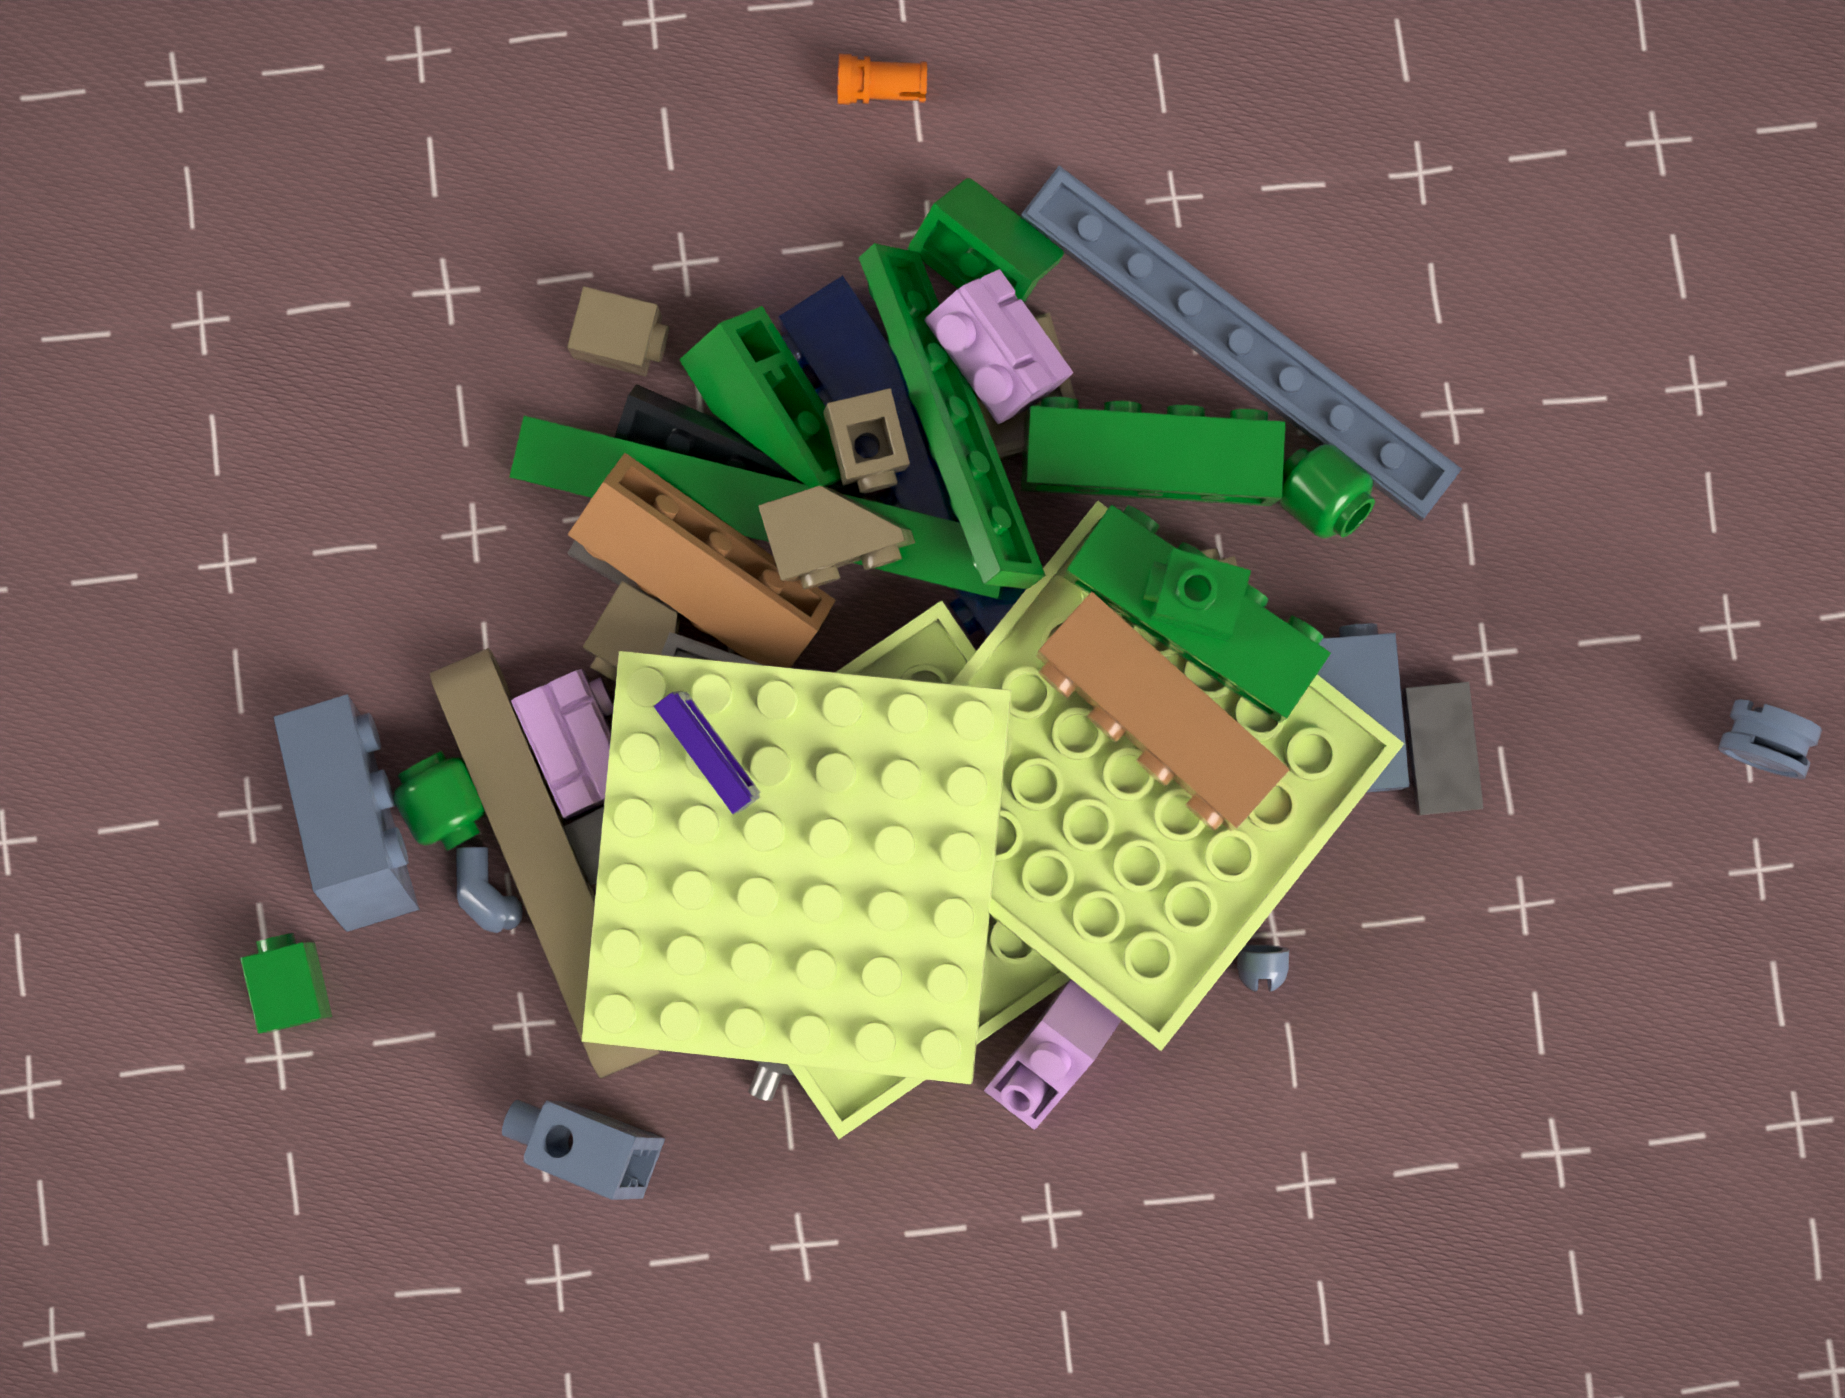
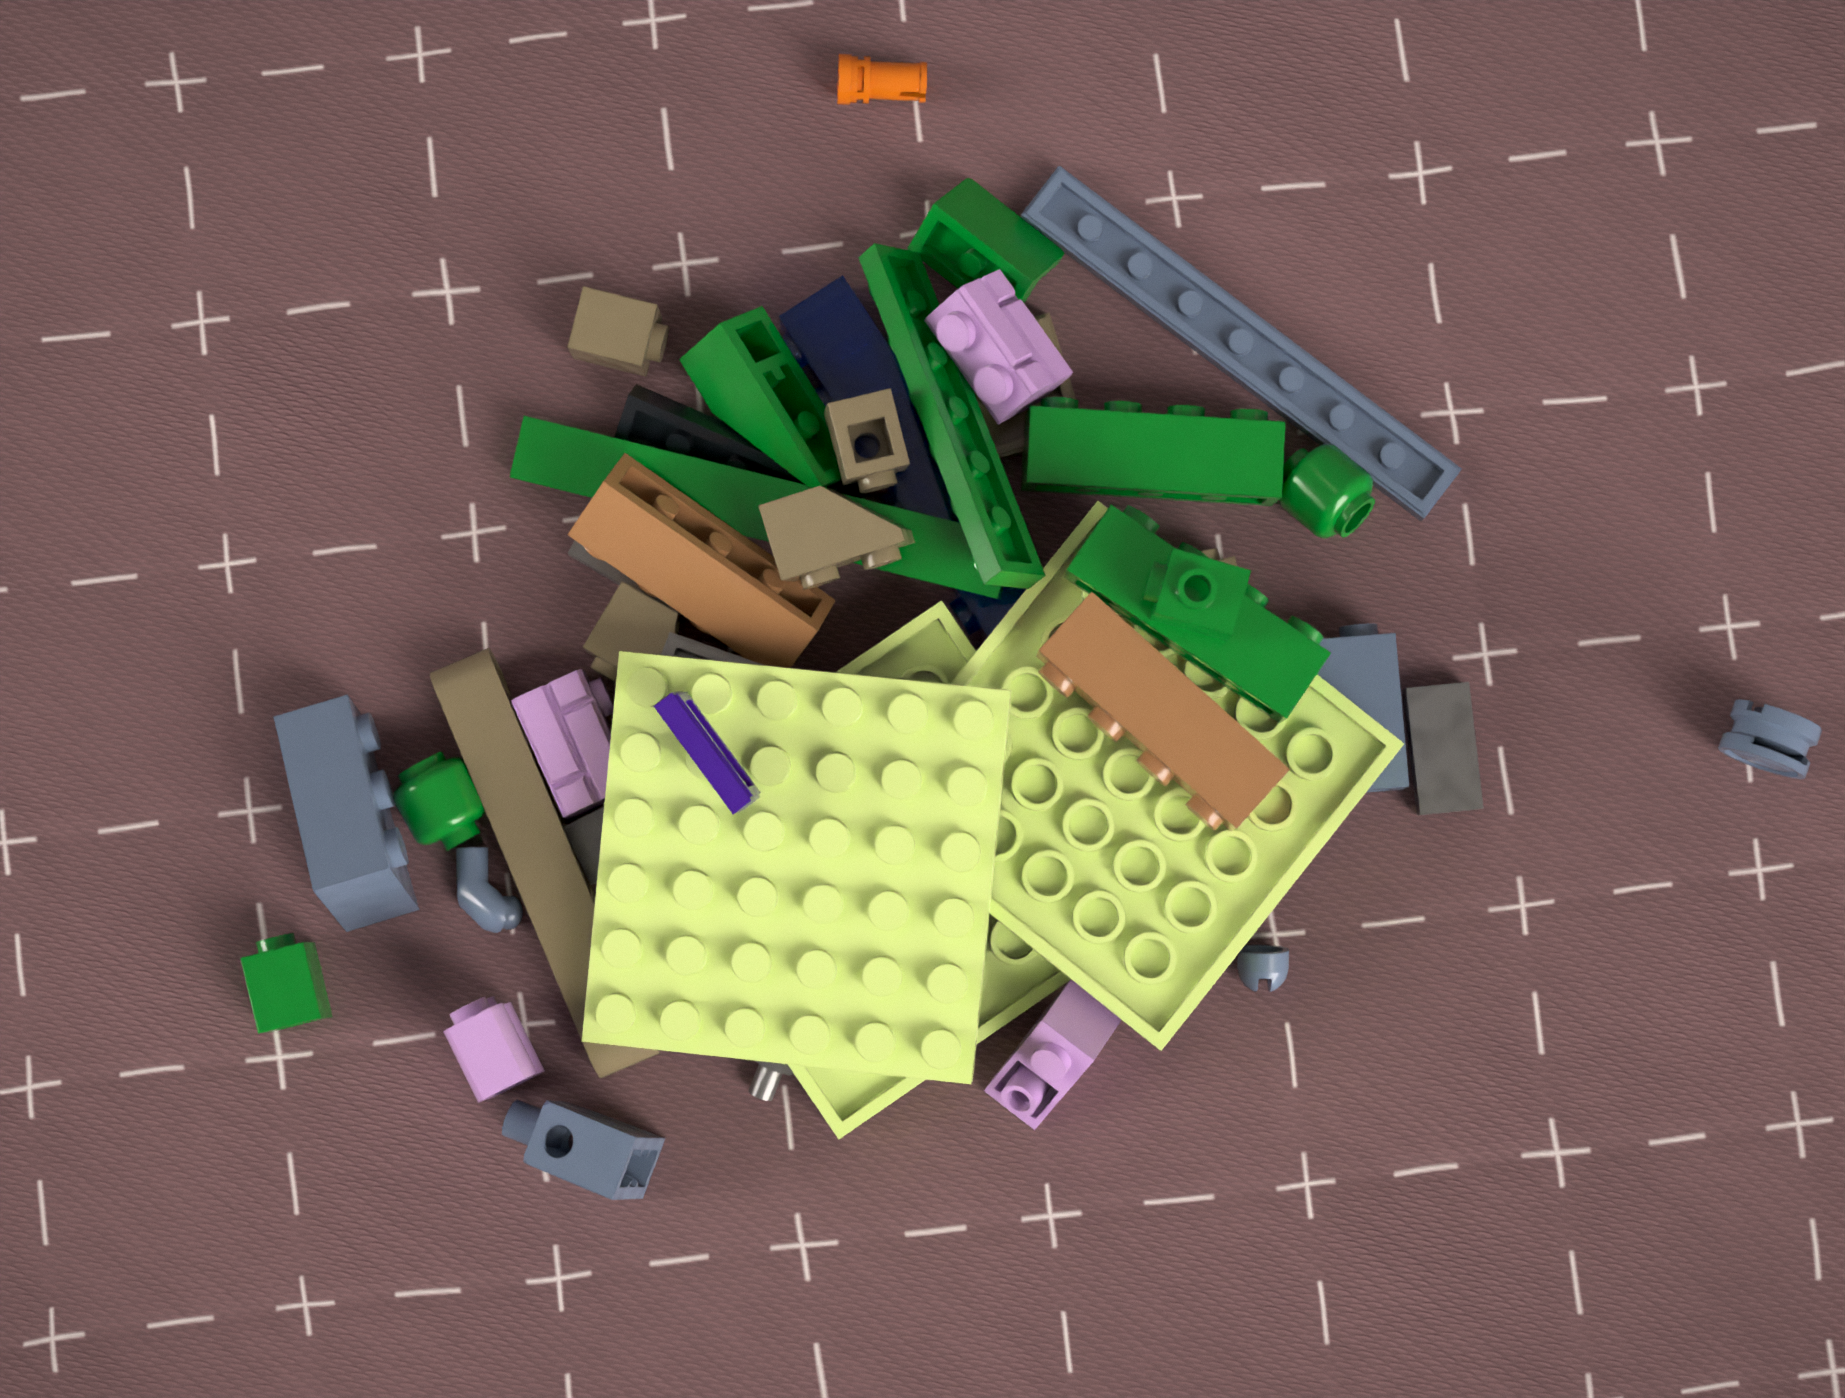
(492, 1047): none -> lavender brick

